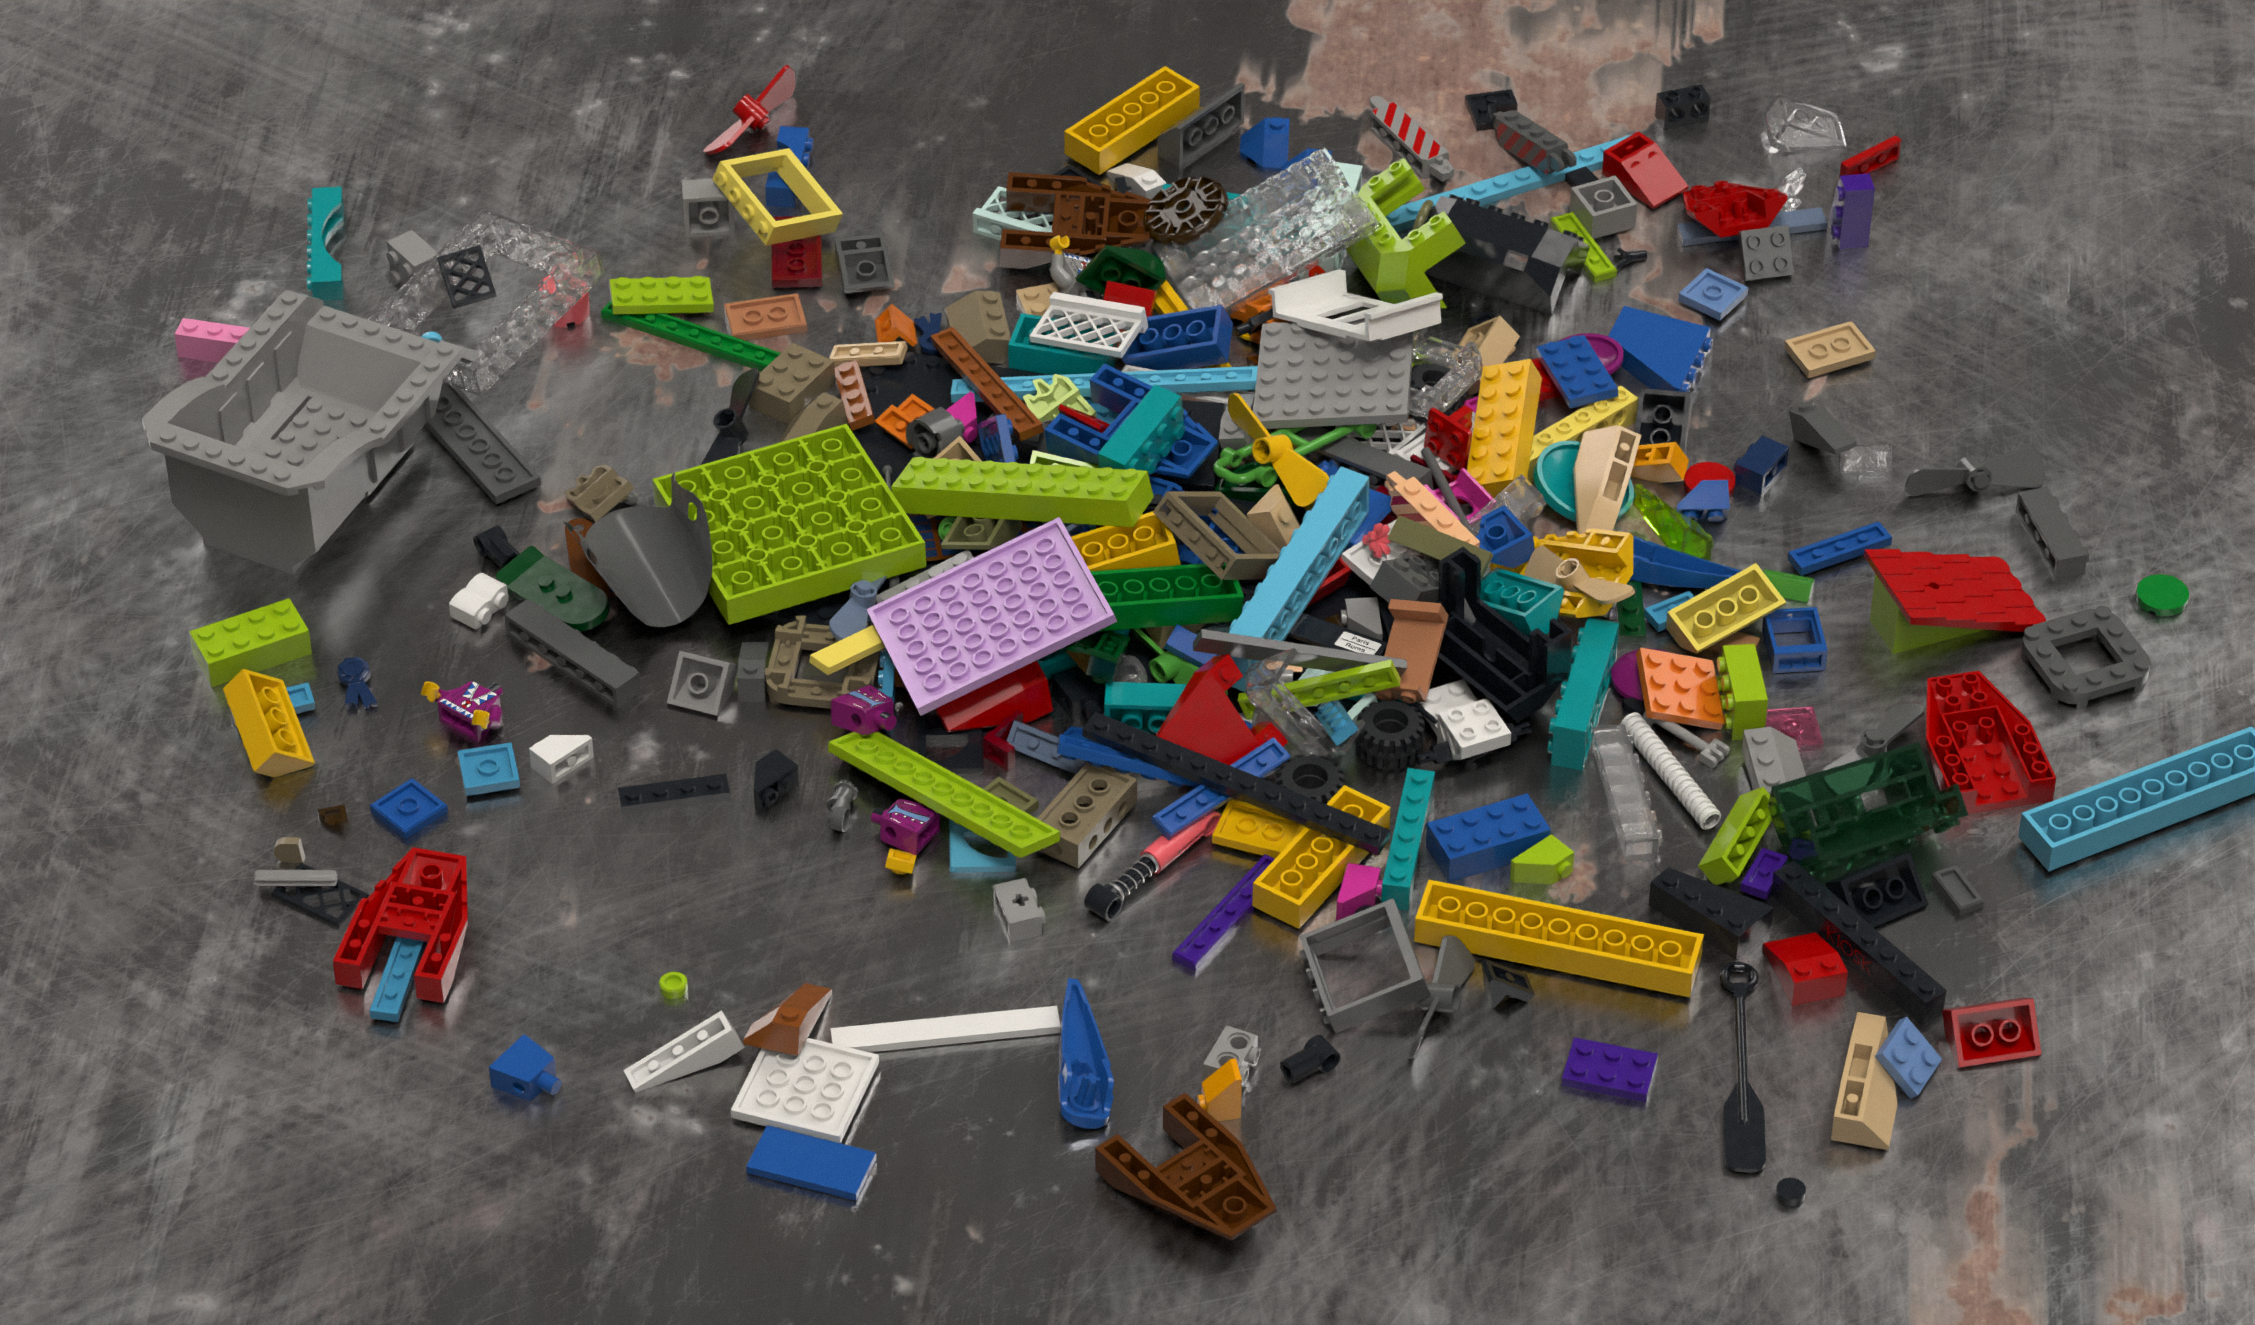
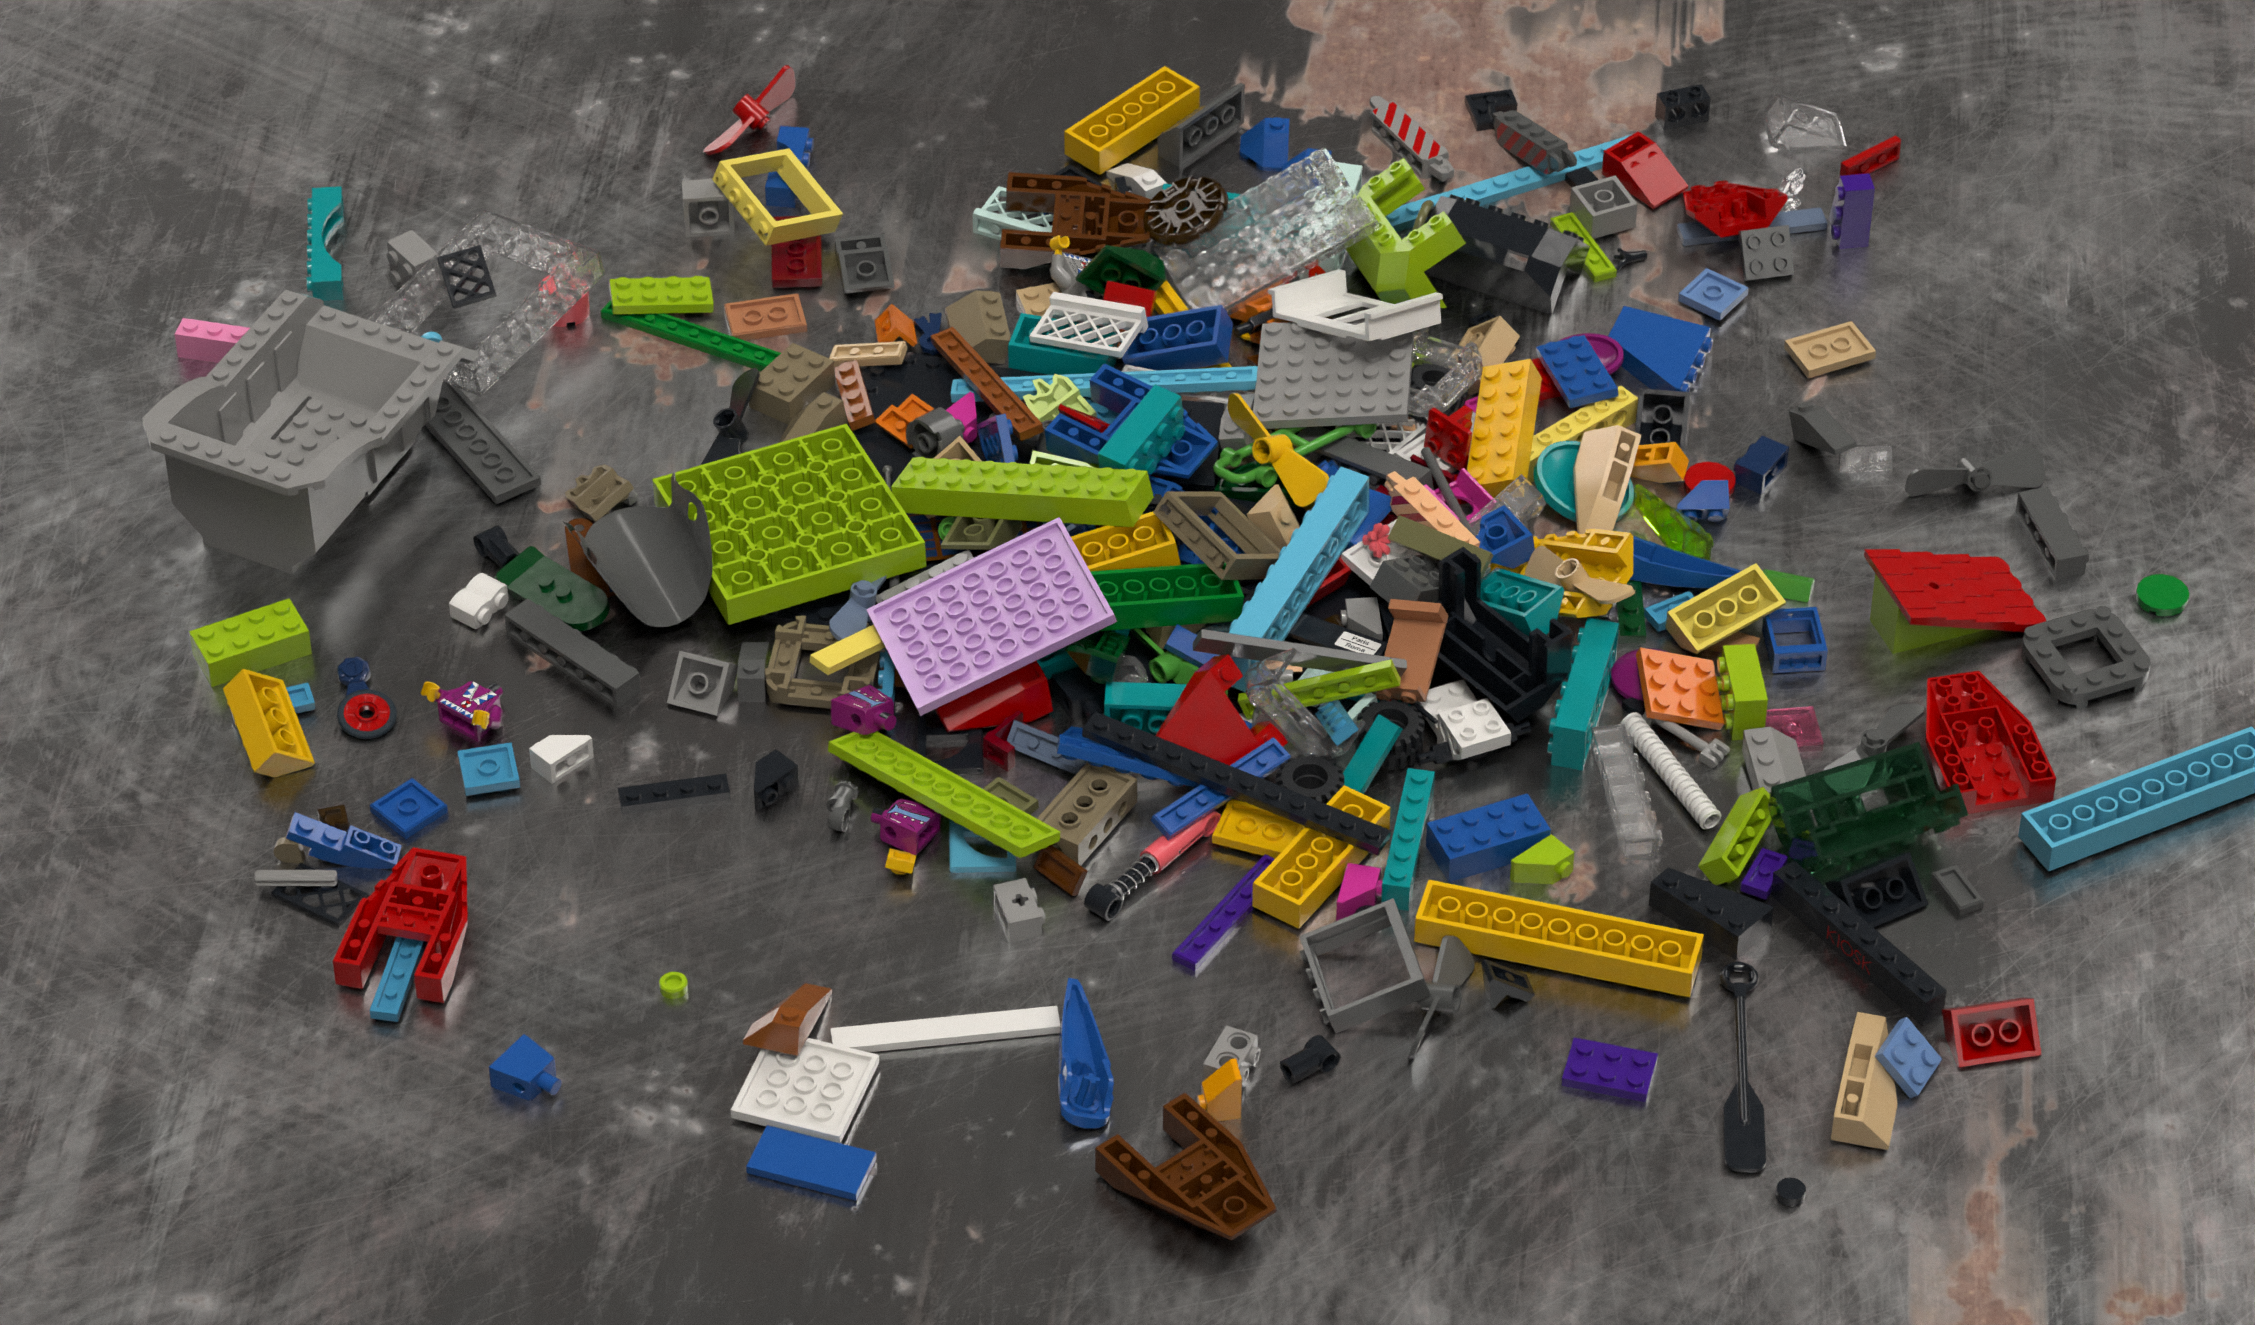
(340, 847): none -> blue slope
(366, 728): none -> wheel
(690, 1052): white slope -> none
(1060, 869): none -> reddish brown tile
(1371, 754): none -> teal tile
(1807, 968): red slope -> none
(1839, 548): blue plate -> none

